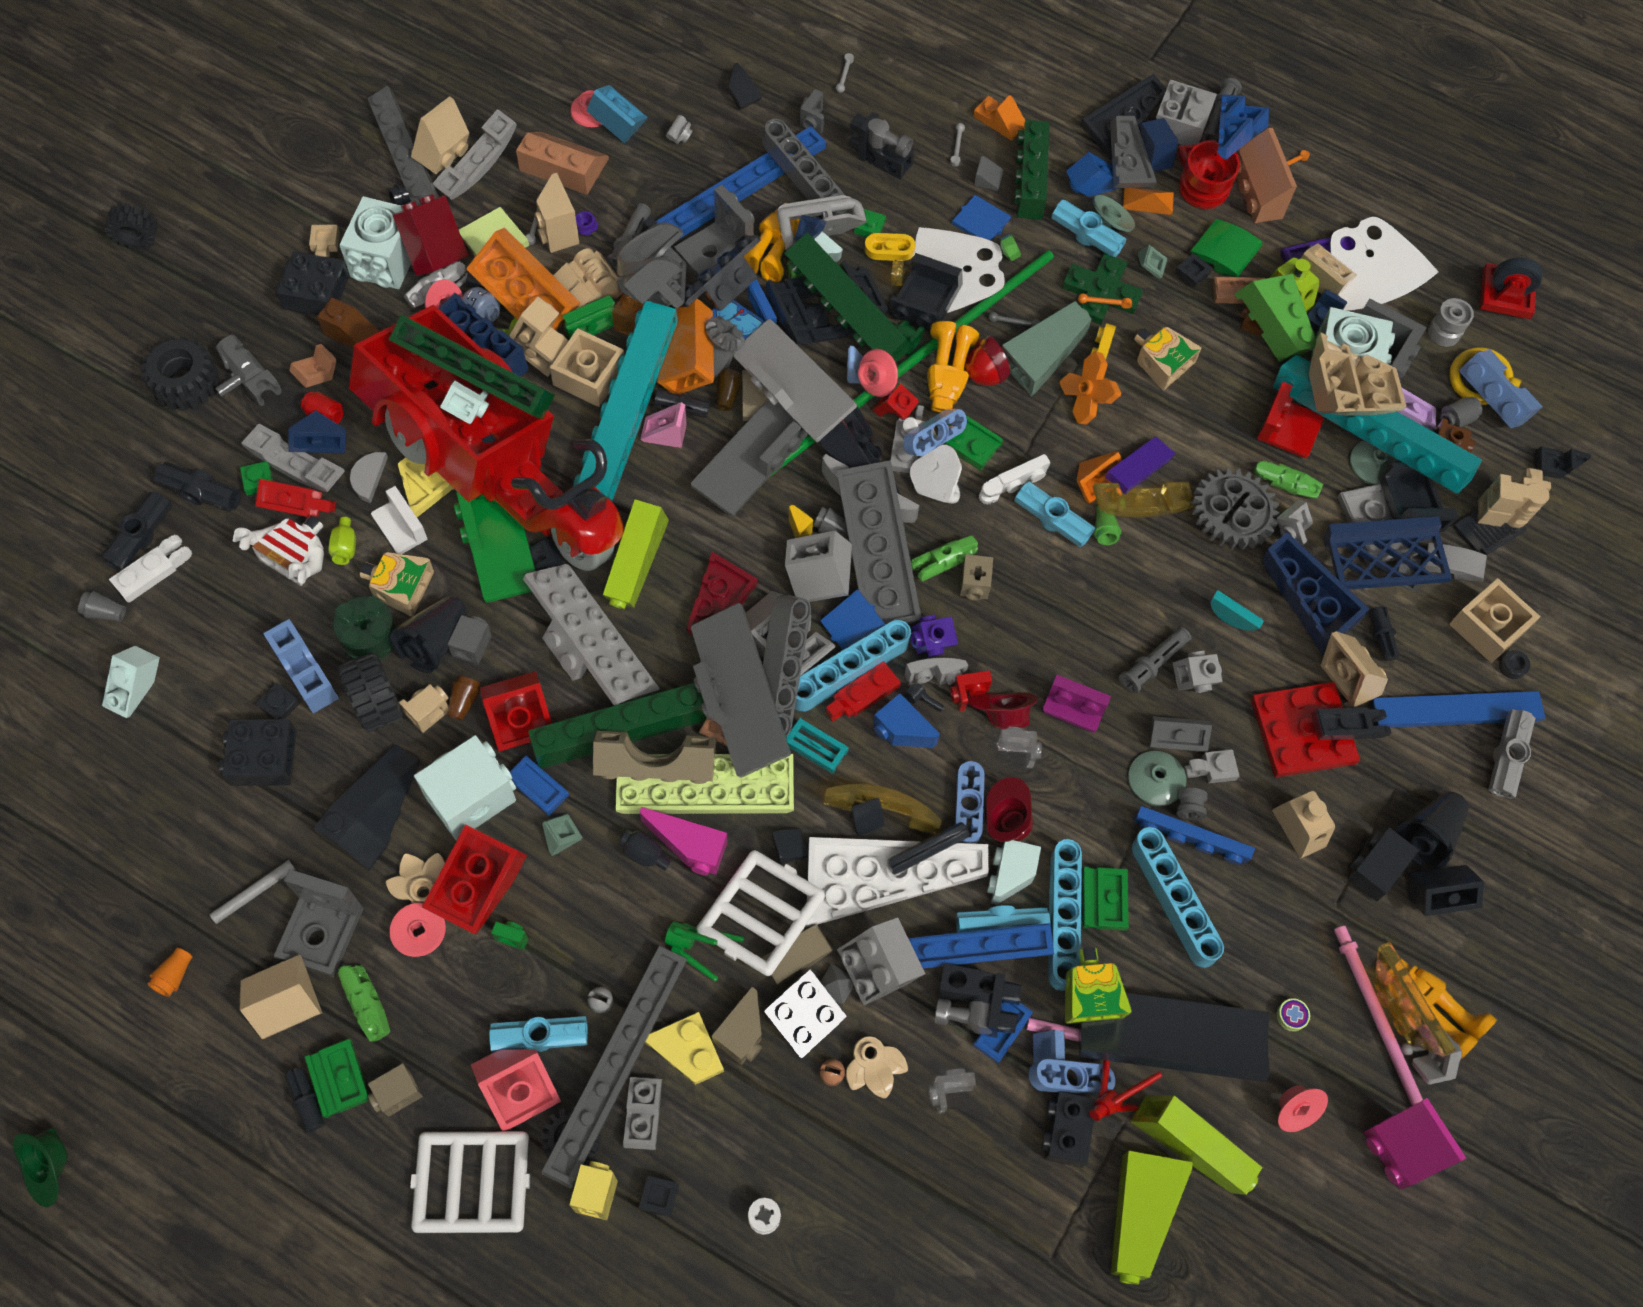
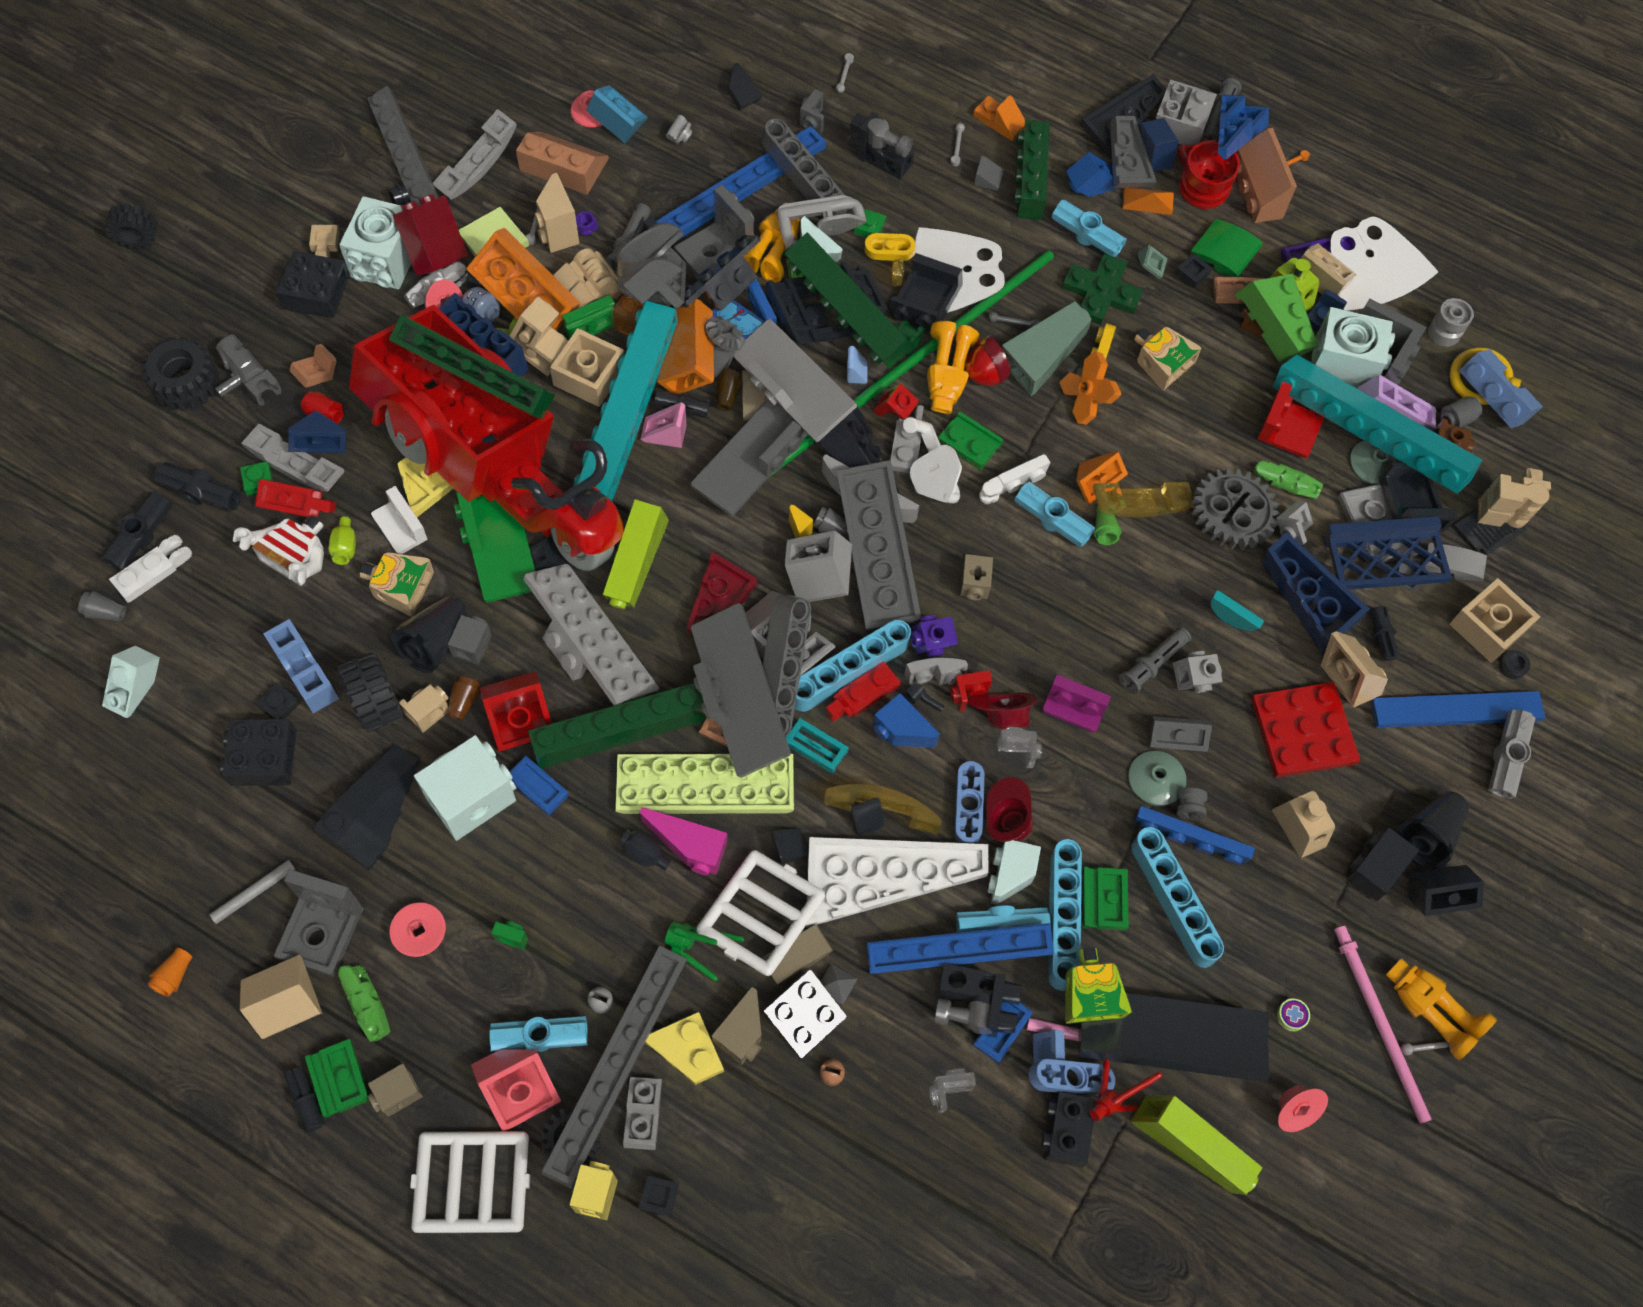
(41, 1162): dark green piece -> none
(345, 323): reddish brown slope -> none
(364, 627): clear green brick -> none
(366, 475): light grey tile -> none
(414, 877): tan plate -> none
(440, 137): tan slope -> none
(465, 402): light aqua bracket -> none
(473, 879): red slope -> none
(560, 833): sand green slope -> none
(618, 757): dark tan arch -> none
(766, 1221): white wheel -> none
(809, 224): dark blue tile -> none
(852, 620): blue piece -> none
(876, 1071): tan plate -> none
(880, 961): light grey slope -> none
(885, 369): coral piece -> none
(927, 848): black axle -> none
(944, 557): bright green hinge -> none
(945, 432): medium blue beam -> none
(981, 219): blue piece -> none
(1010, 248): bright green tile -> none
(1113, 214): sand green dish -> none
(1125, 303): orange hinge -> none
(1140, 465): dark purple tile -> none
(1145, 1208): lime slope -> none
(1217, 765): light grey plate -> none
(1349, 723): black hinge -> none
(1352, 383): tan wedge -> none
(1407, 1005): clear yellow wing -> none
(1413, 1144): dark pink slope -> none
(1437, 1068): light grey bracket -> none
(1511, 287): plate -> none
(1558, 464): black slope -> none

